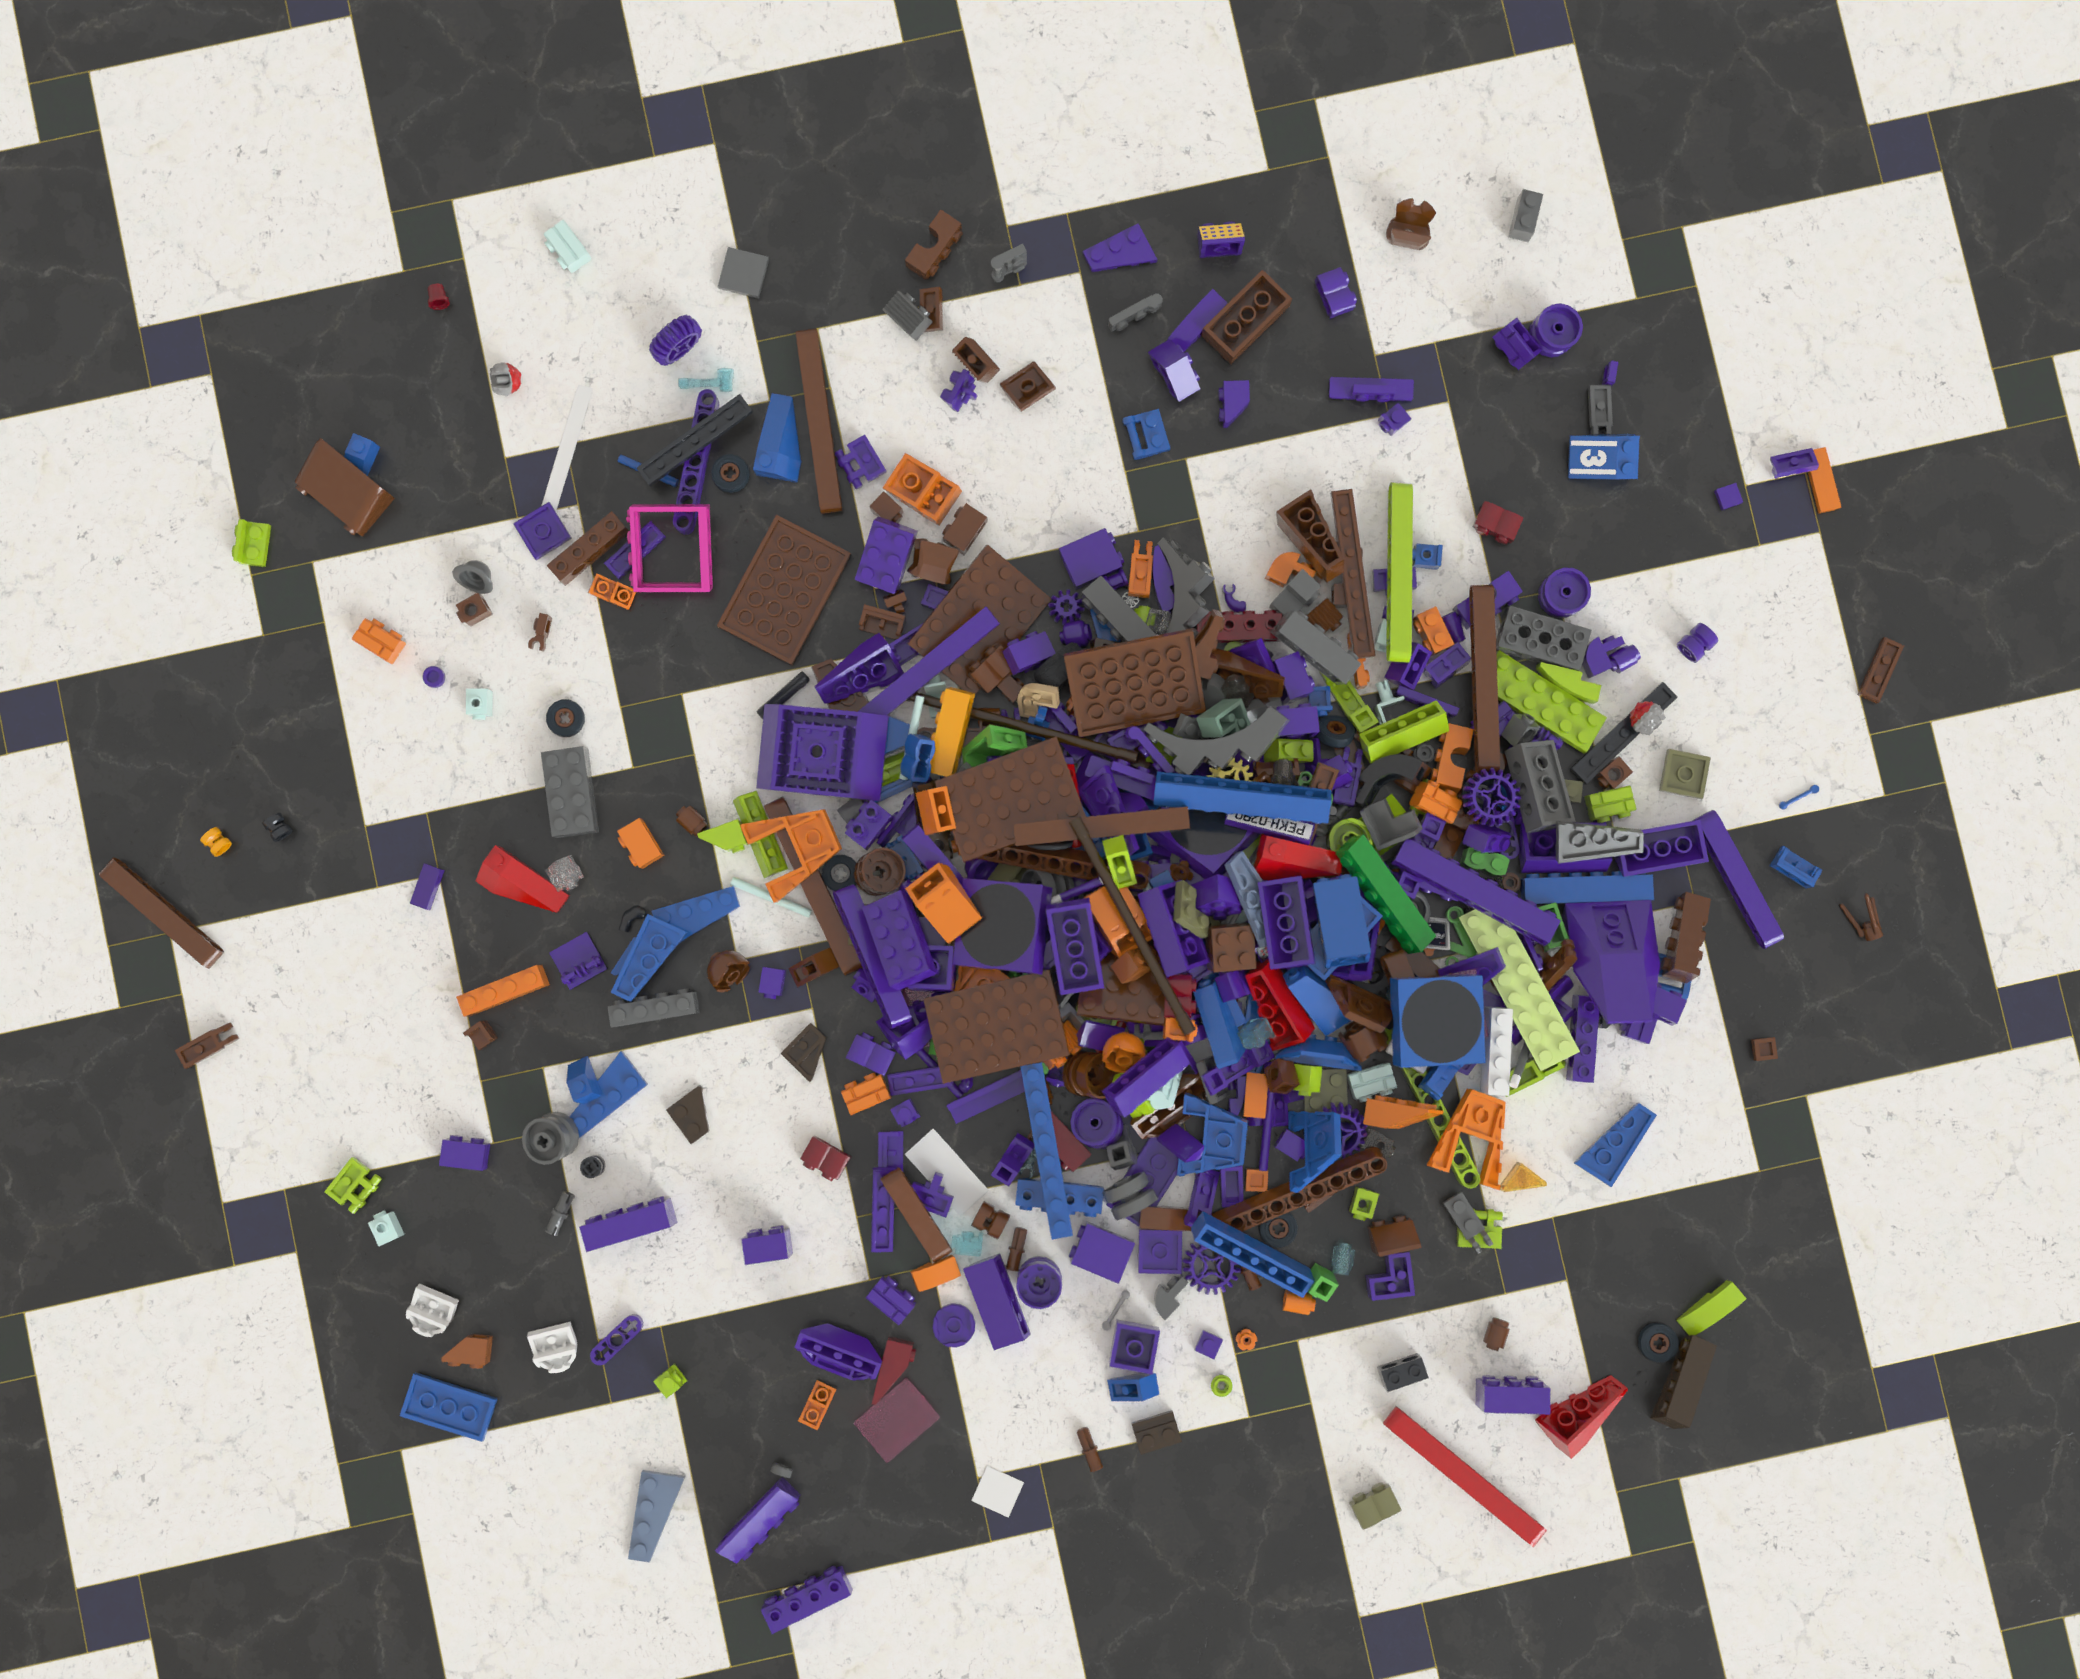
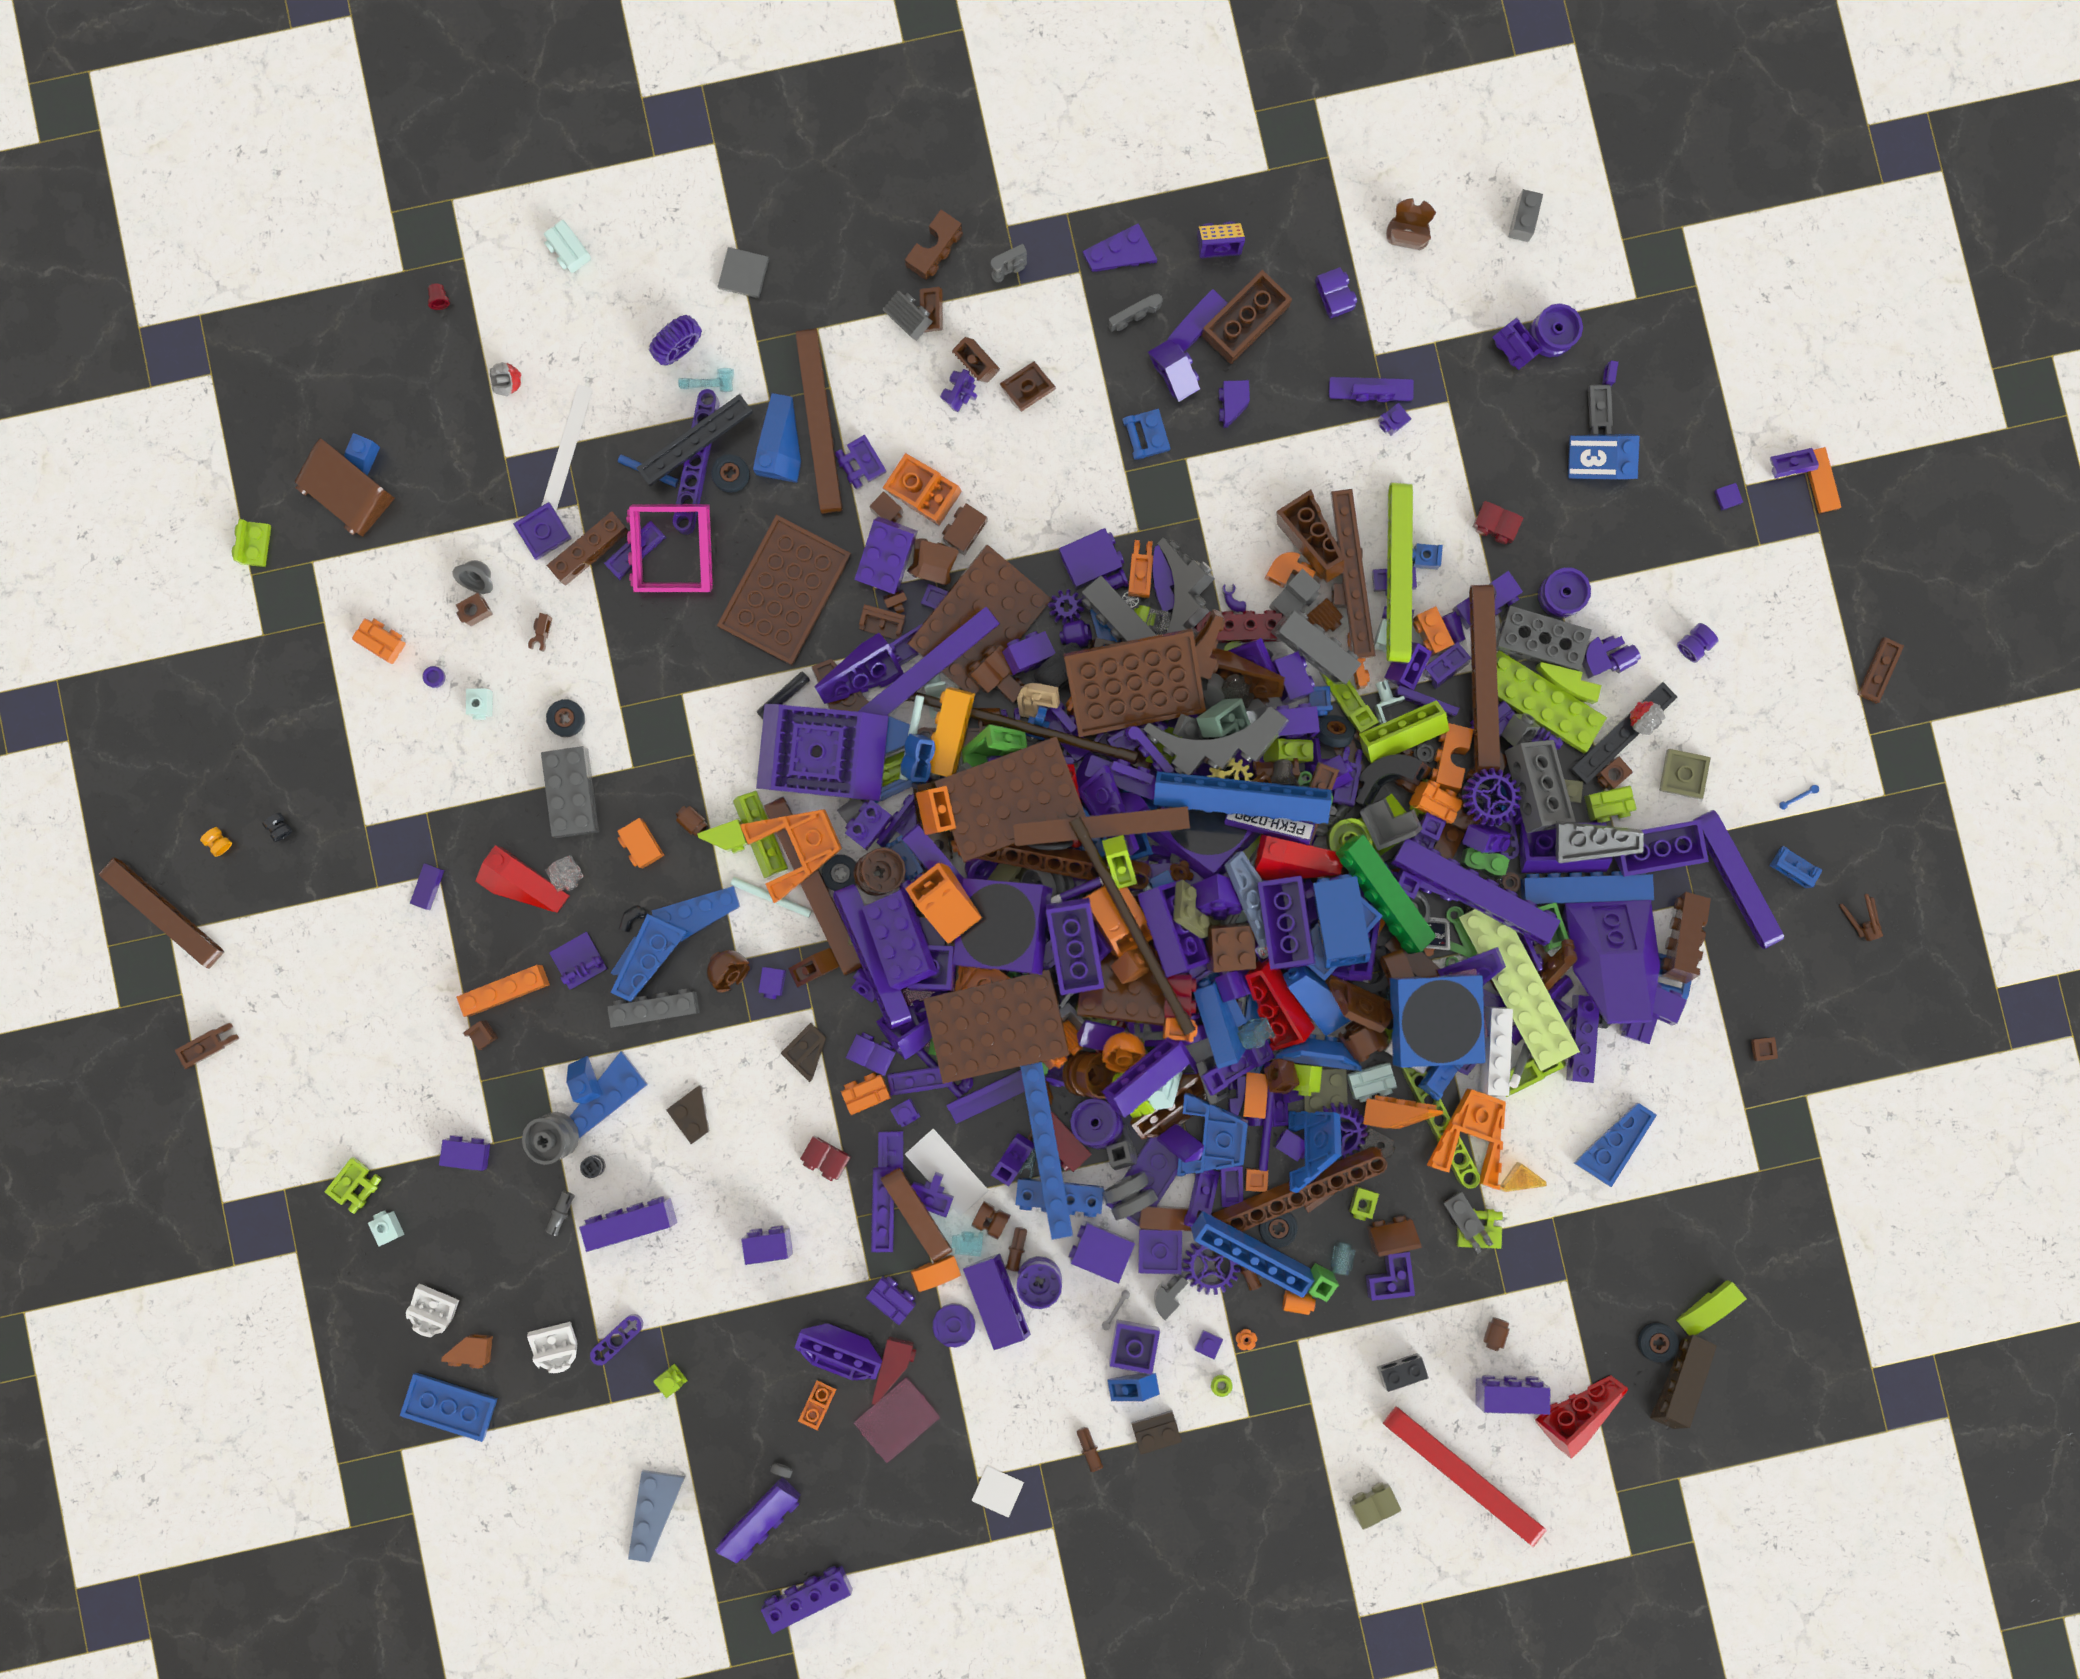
(612, 591): orange slope -> none

